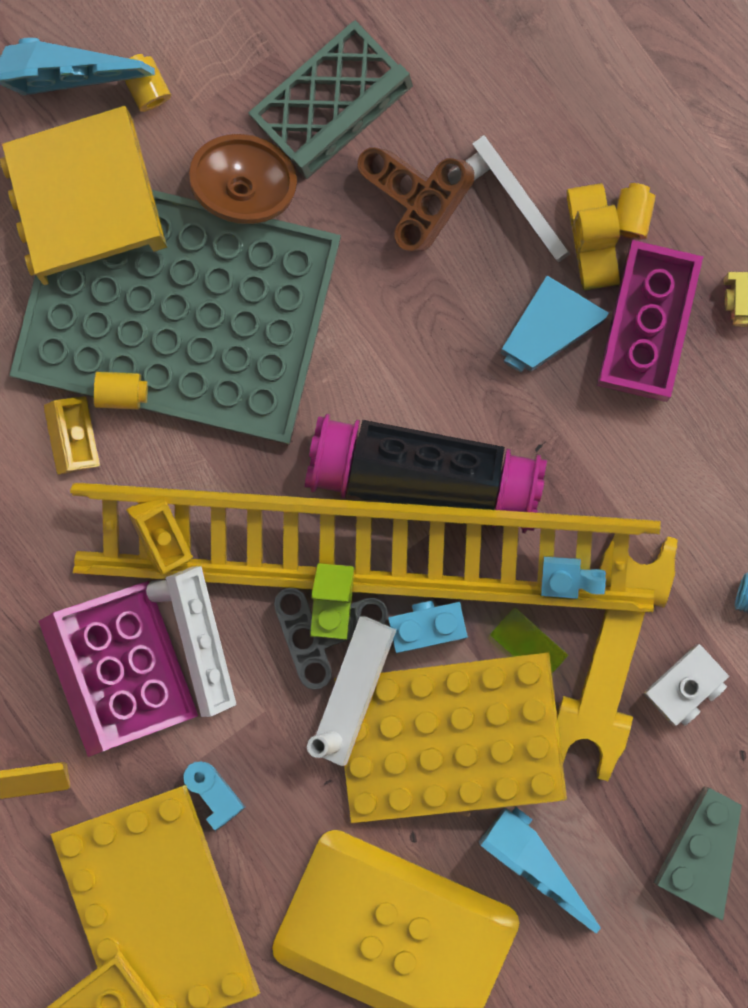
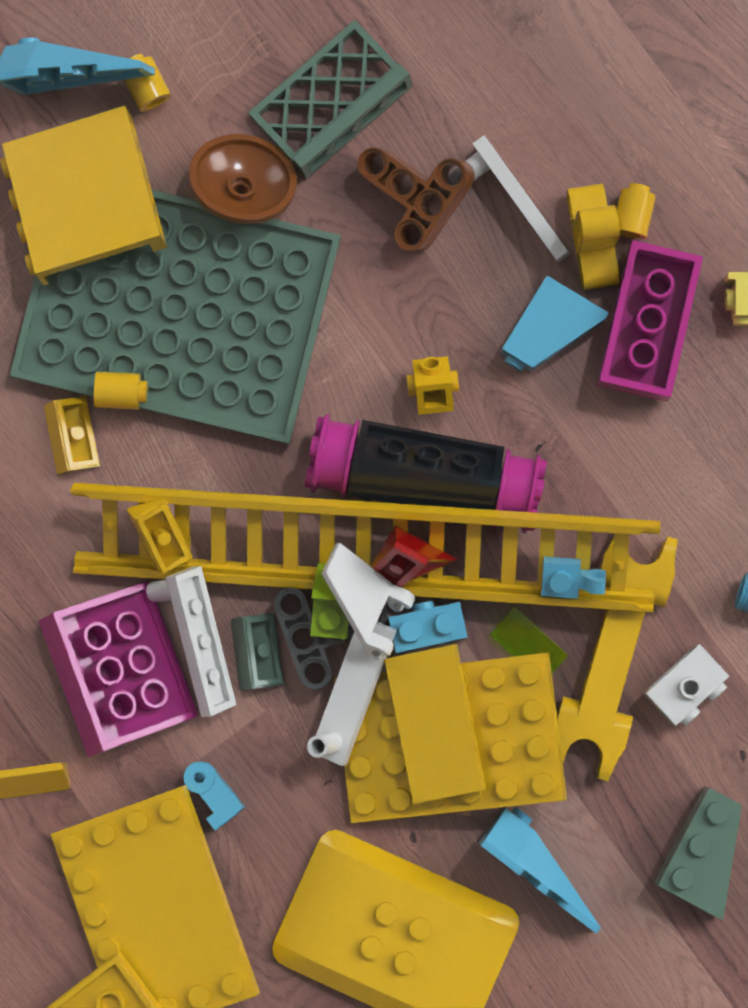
(257, 651): none -> sand green slope
(362, 597): none -> white flag
(408, 557): none -> red slope
(433, 385): none -> yellow brick
(435, 724): none -> yellow tile

